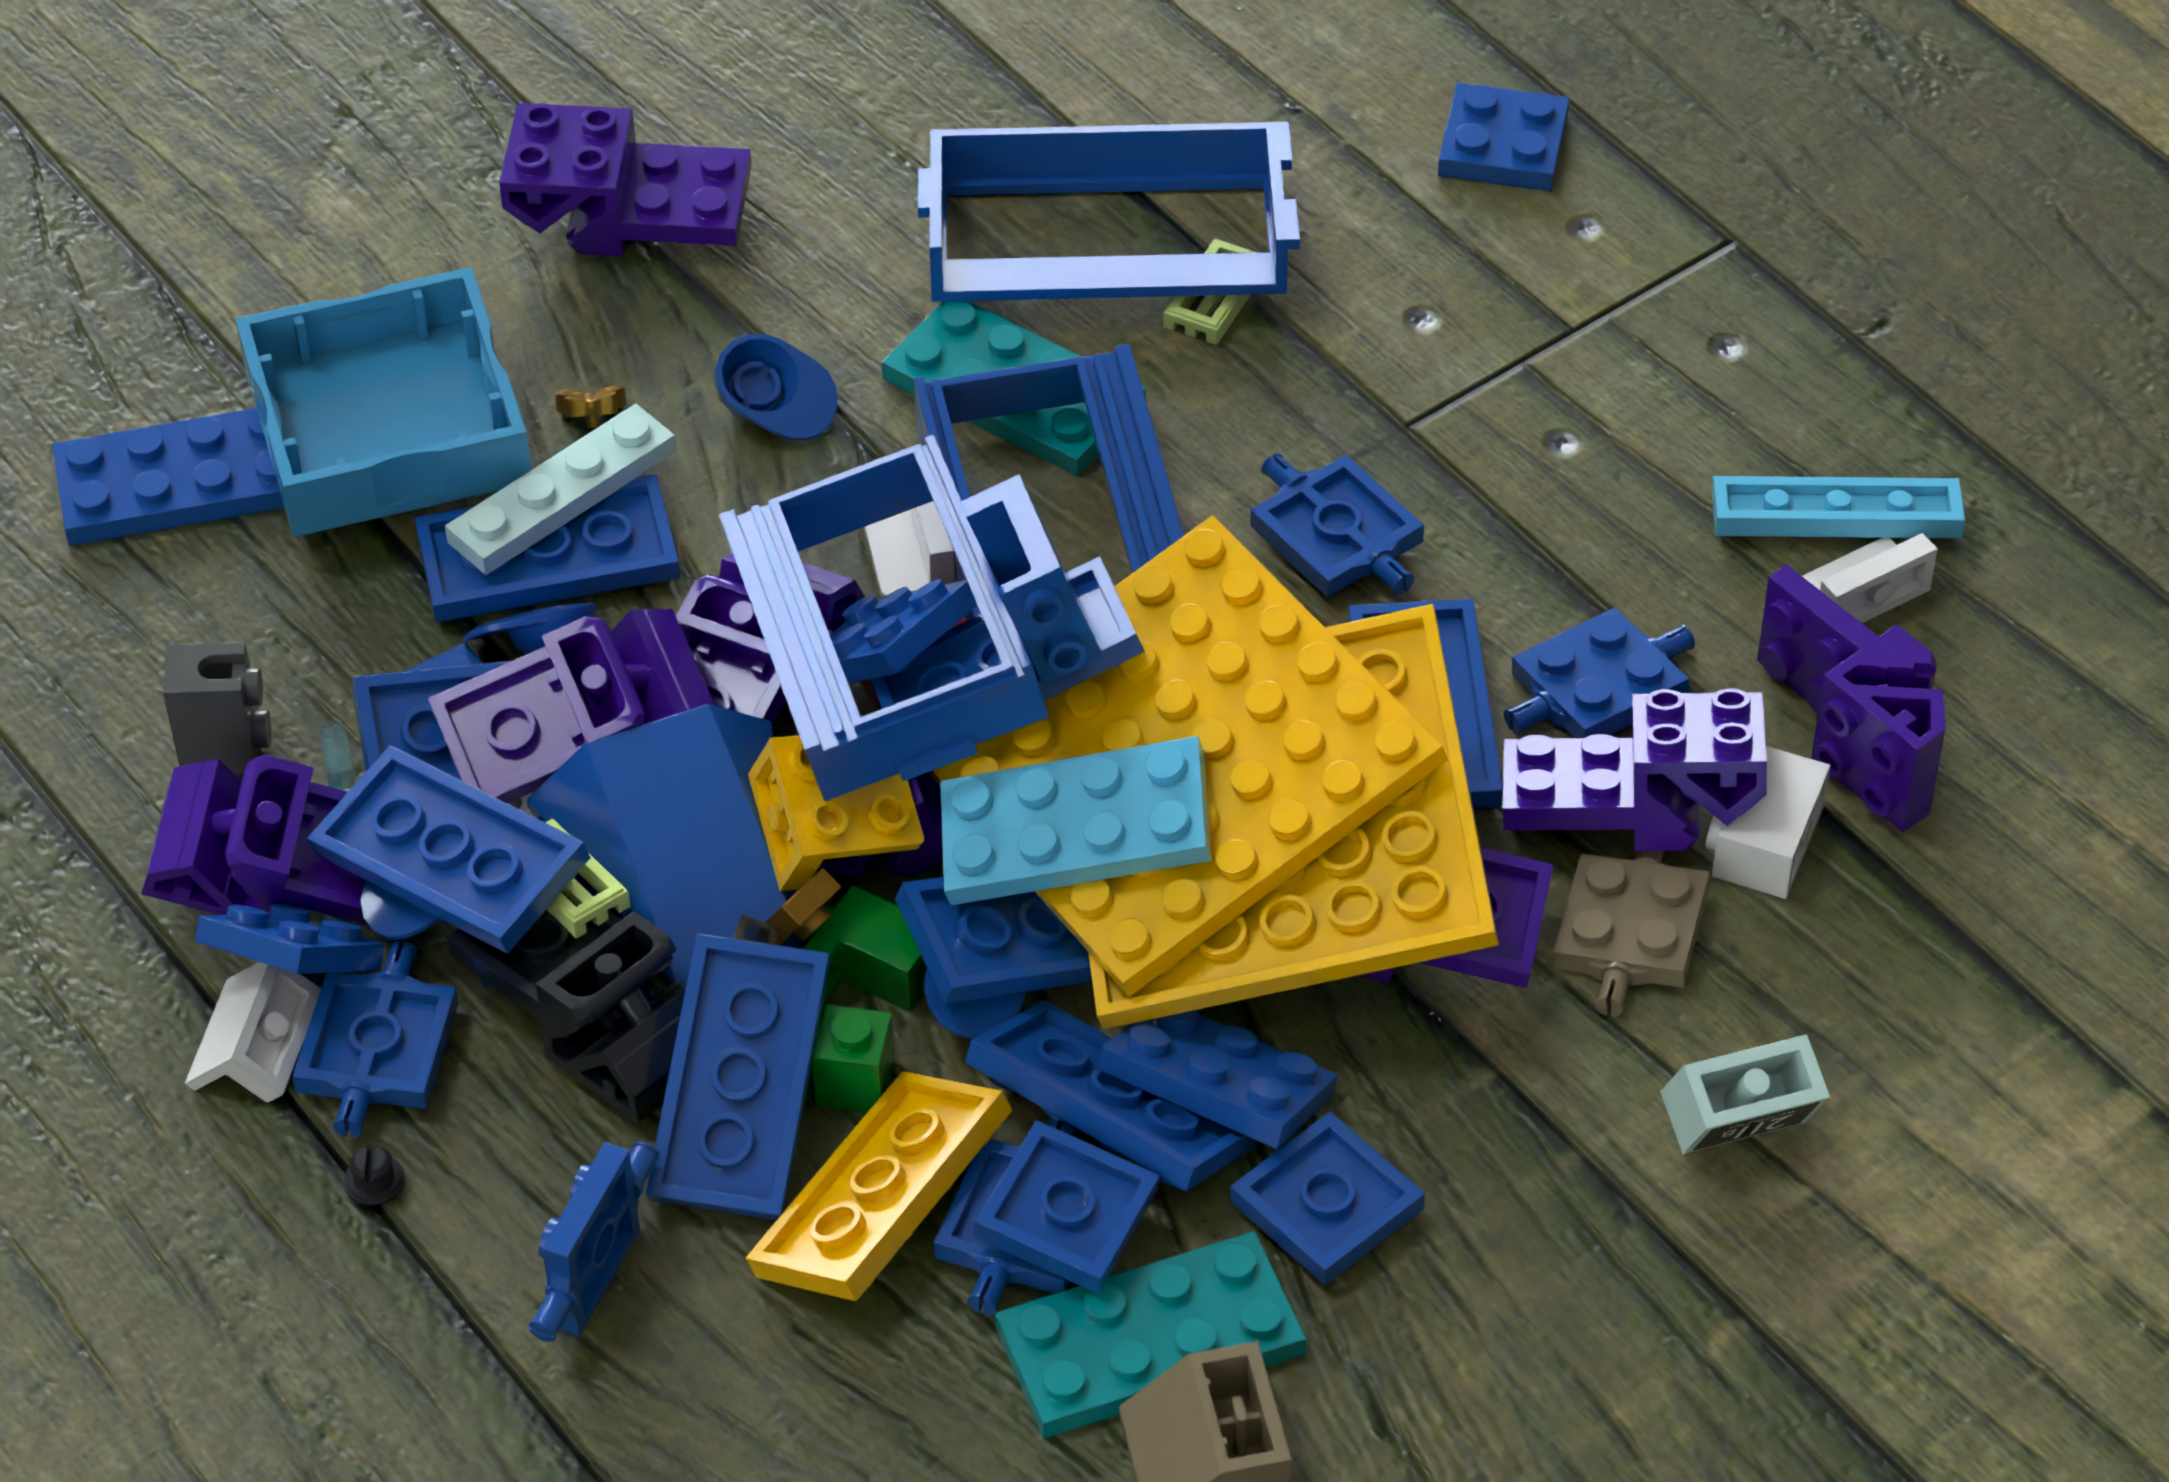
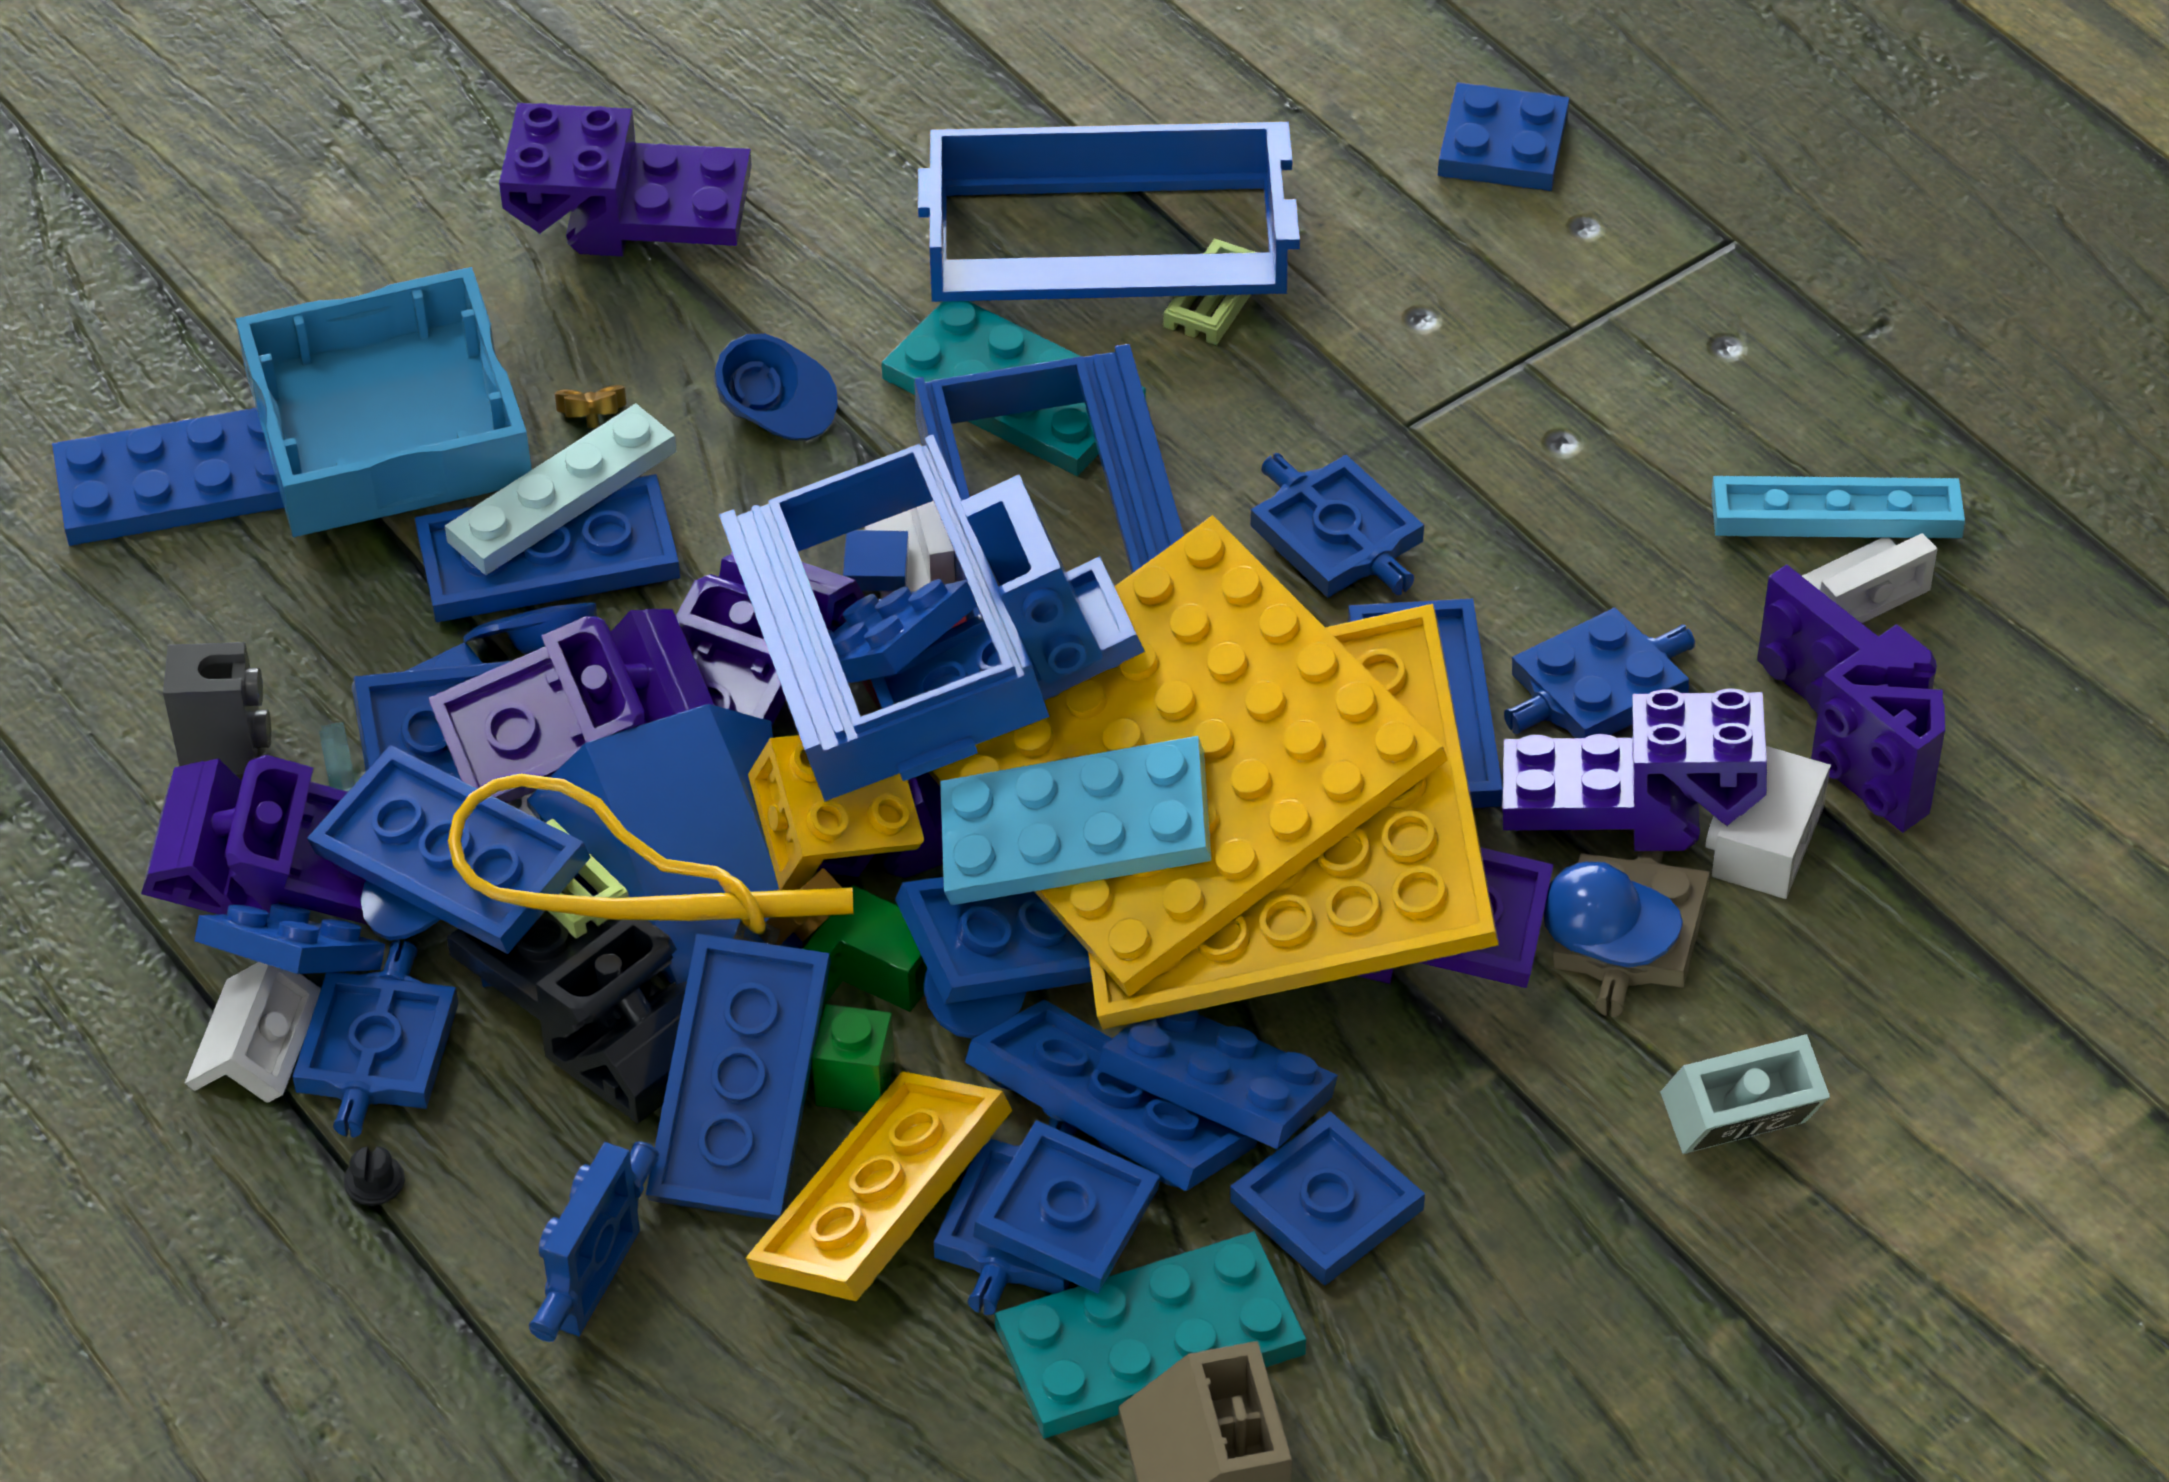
(733, 904): none -> yellow piece
(877, 559): none -> blue tile
(1609, 916): none -> blue cap

